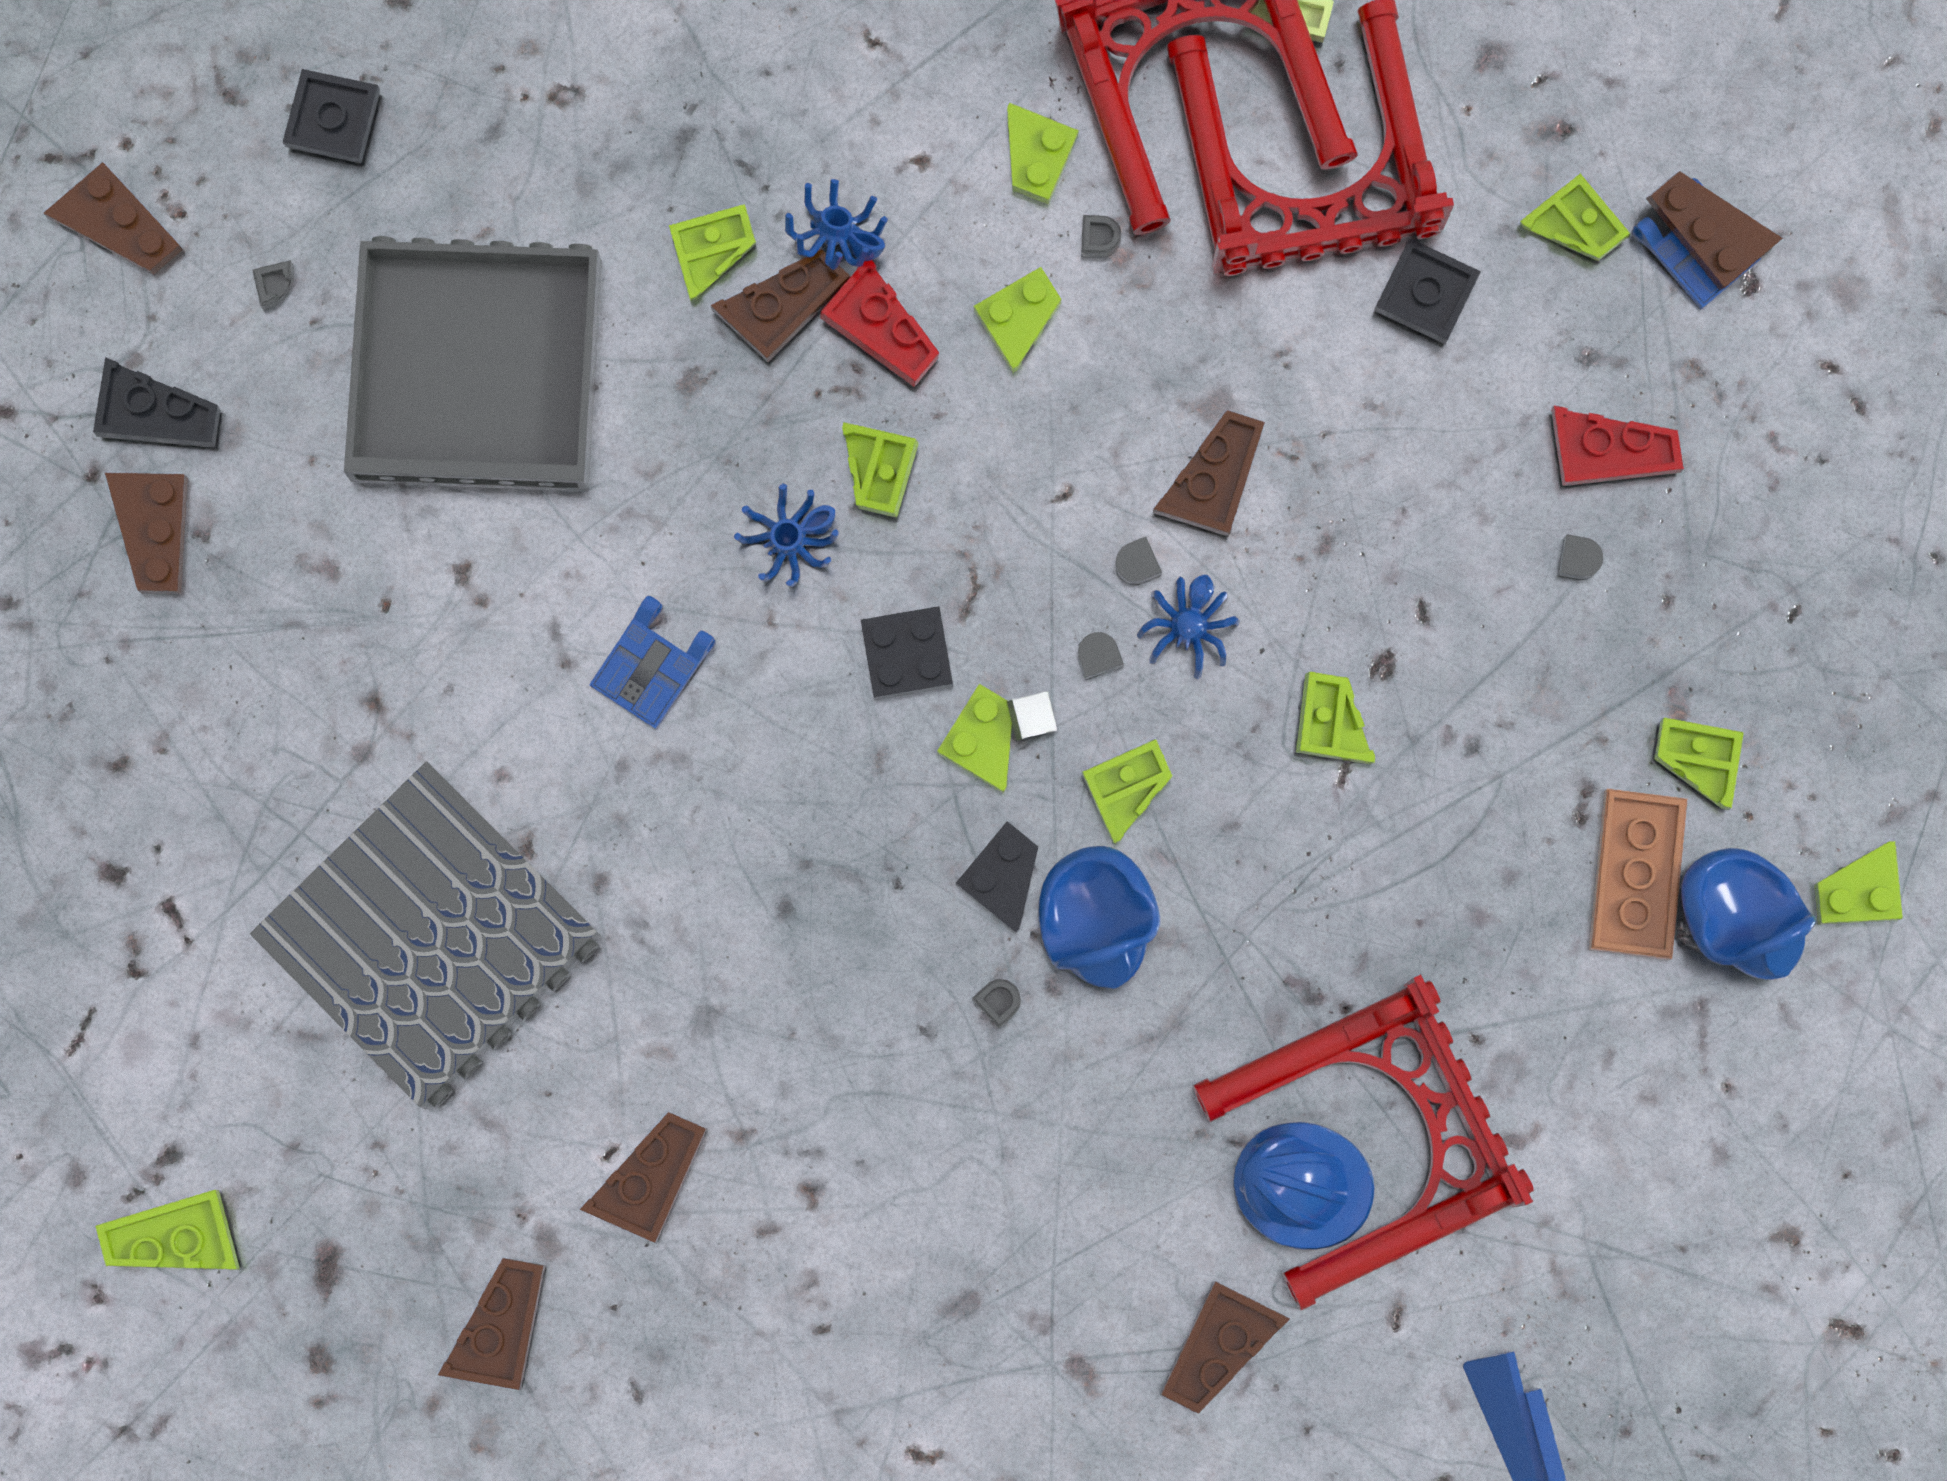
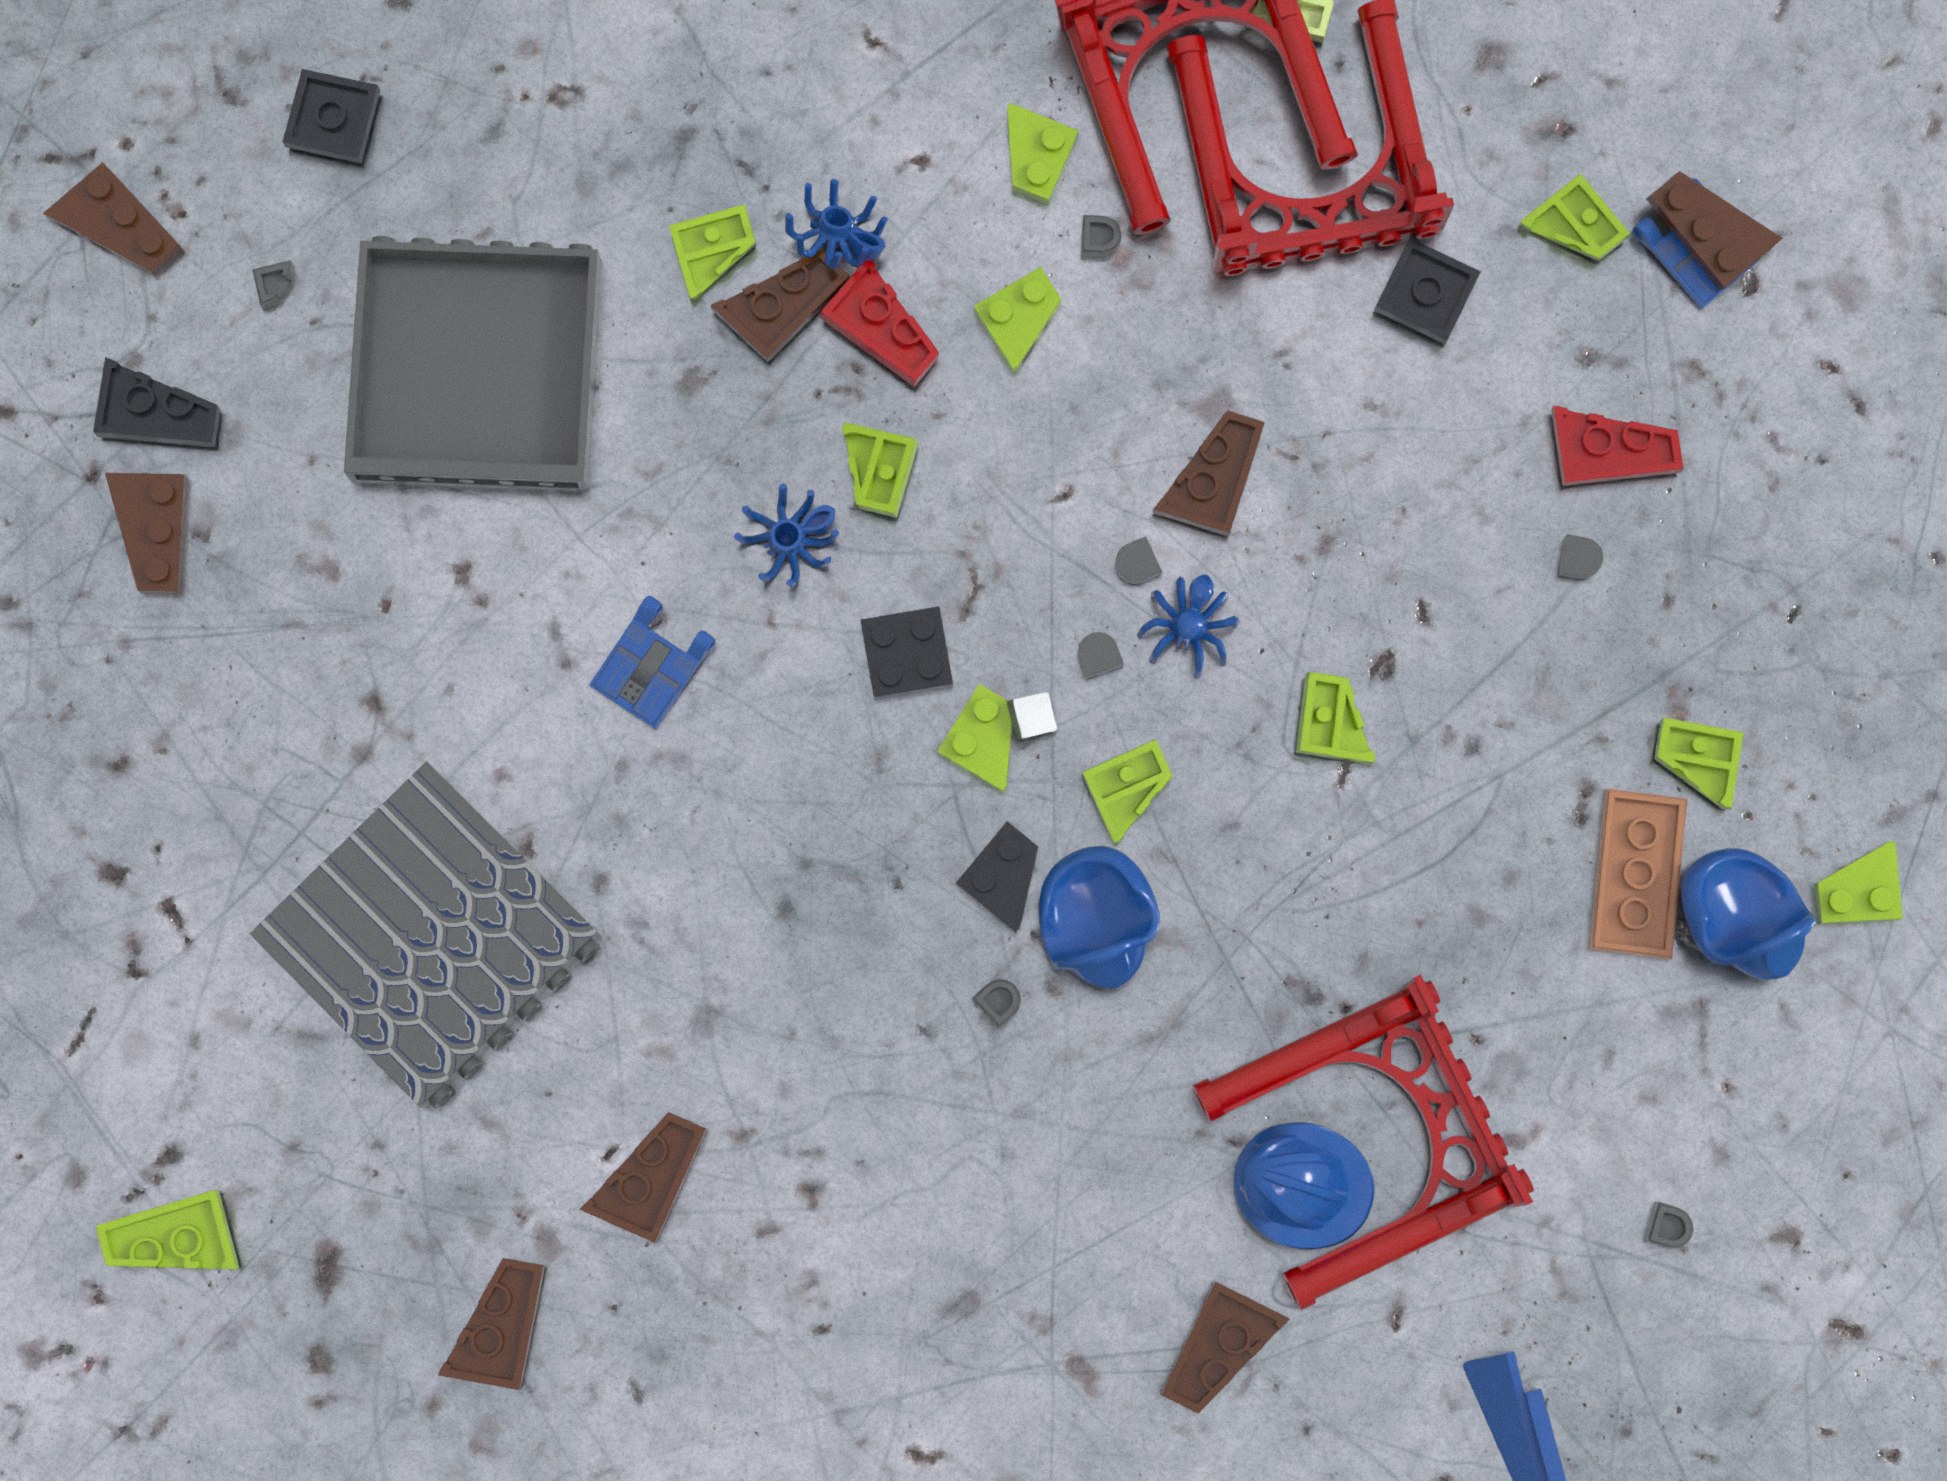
(1669, 1227): none -> dark grey tile

